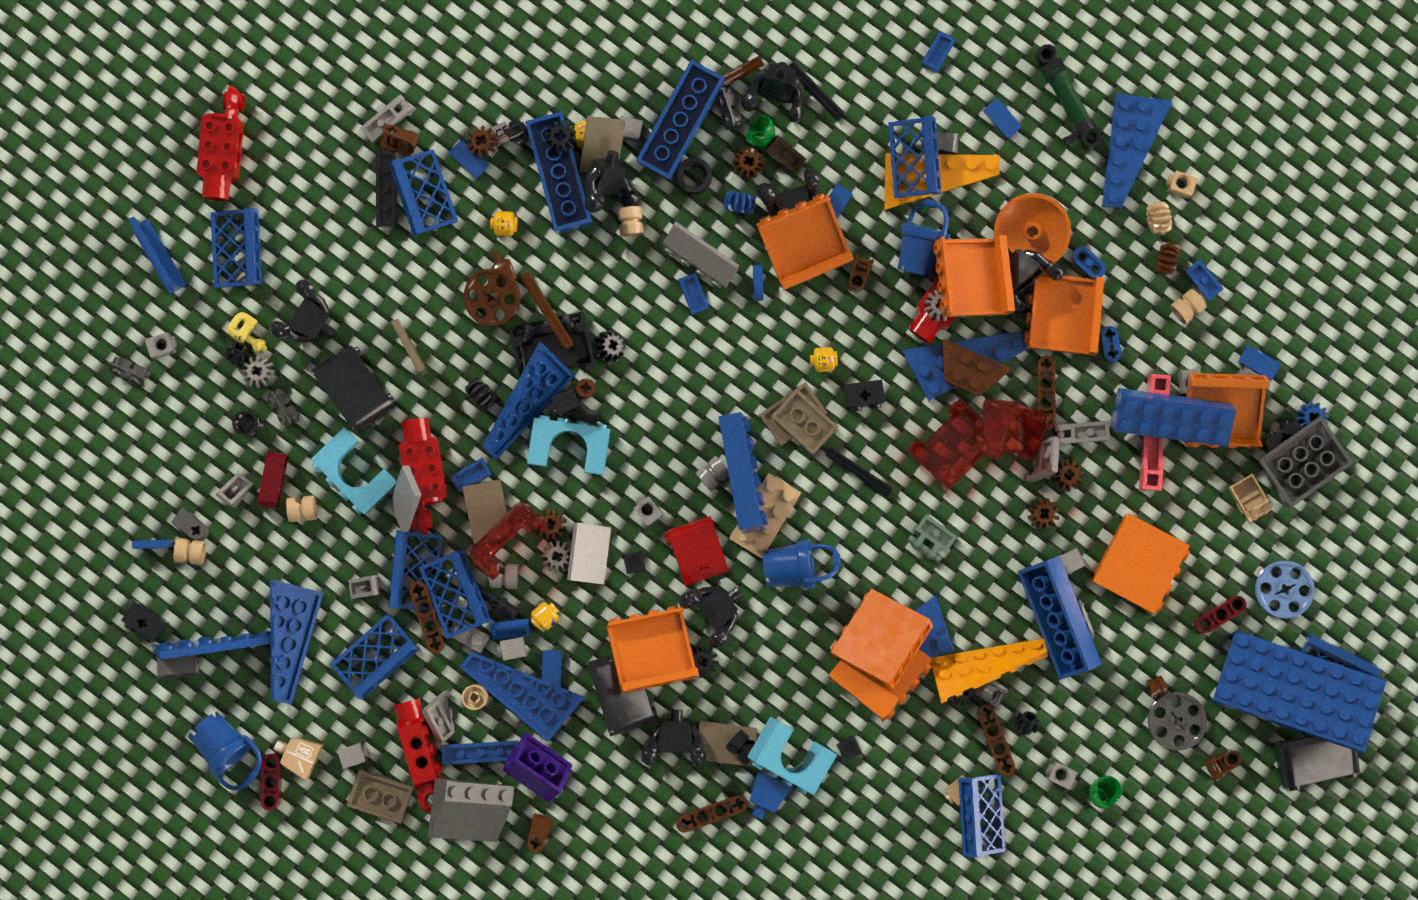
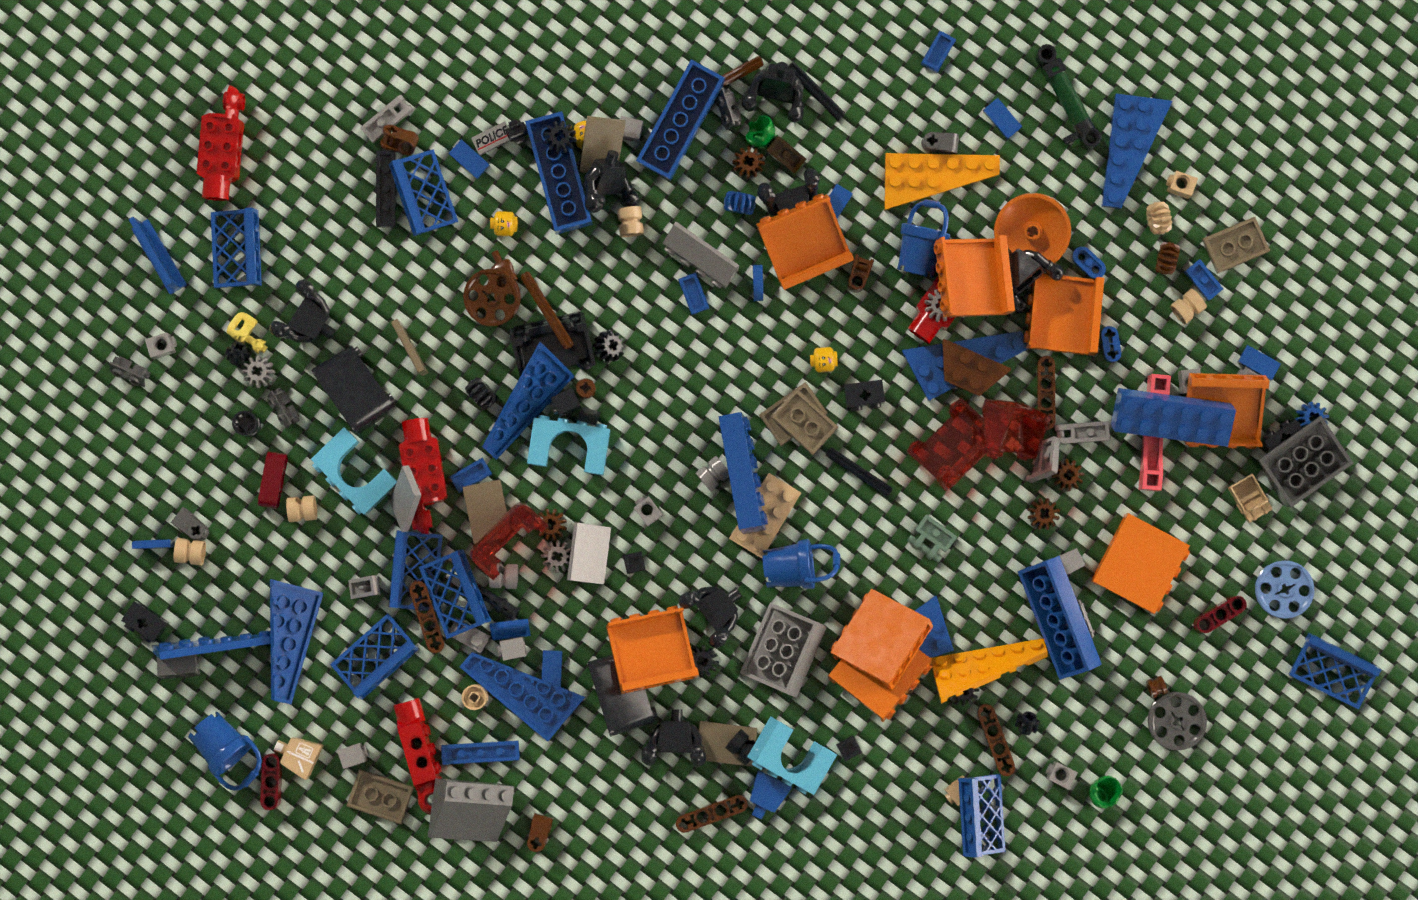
(234, 490): light grey slope -> none
(440, 717): light grey wing -> none
(482, 148): reddish brown gear -> none
(537, 767): dark purple slope -> none
(545, 616): yellow head -> none
(696, 548): red door -> none
(708, 175): black tyre -> none
(783, 650): none -> light grey slope
(930, 153): blue fence -> none
(991, 694): dark grey piece -> none
(1221, 764): reddish brown piece -> none
(1235, 245): none -> dark tan tile
(1299, 691): blue plate -> none
(1313, 760): windscreen -> none

